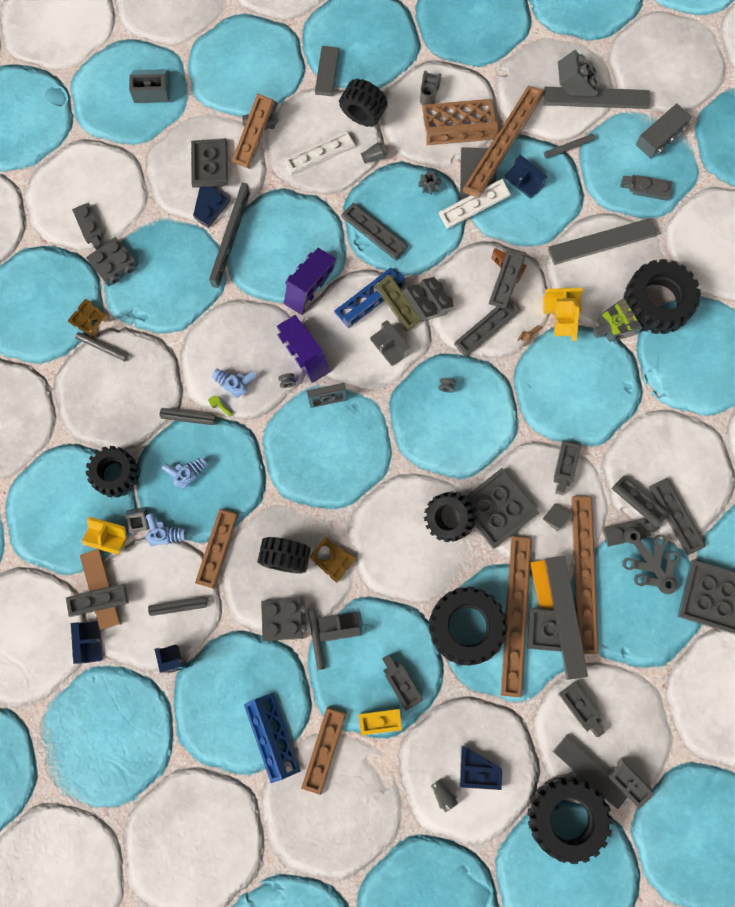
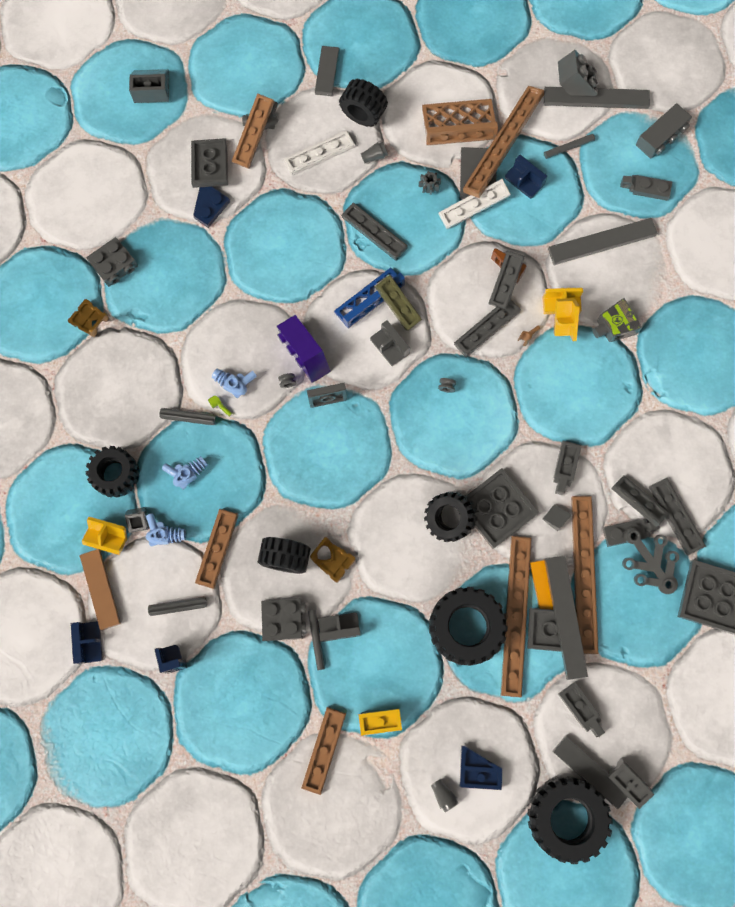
(88, 225): dark grey hinge -> none
(96, 344): dark grey bar -> none
(97, 600): dark grey tile -> none
(229, 235): dark grey tile -> none
(267, 743): blue fence -> none
(307, 279): dark purple wedge -> none
(401, 683): dark grey hinge -> none
(428, 299): dark grey plate -> none
(429, 87): dark grey piece -> none
(674, 278): black tyre -> none

